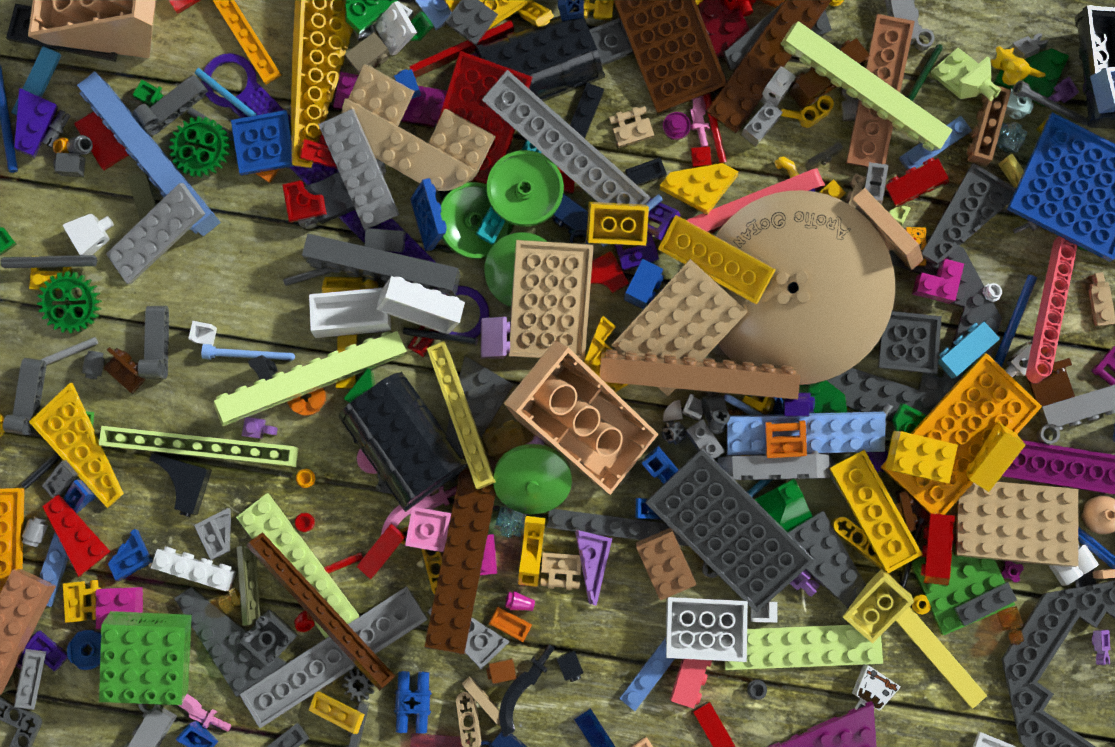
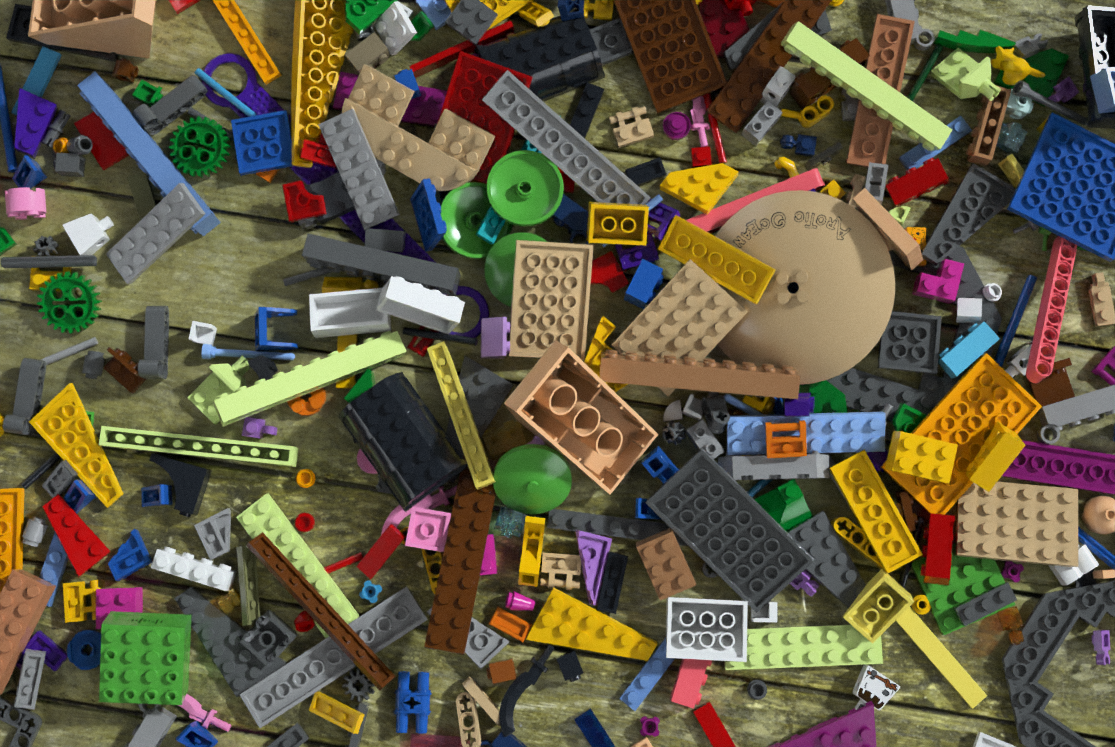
(25, 202): none -> bright pink brick
(28, 173): none -> blue slope
(45, 246): none -> dark grey gear
(125, 70): none -> reddish brown plate
(156, 495): none -> blue slope
(222, 380): none -> yellowish green plate
(261, 316): none -> blue hose
(365, 591): none -> dark azure plate
(579, 626): none -> yellow wing
(612, 582): none -> black plate
(649, 721): none -> magenta plate
(804, 145): none -> dark blue plate
(969, 310): none -> white panel
(980, 43): none -> green slope
(1046, 233): none -> bright green hand

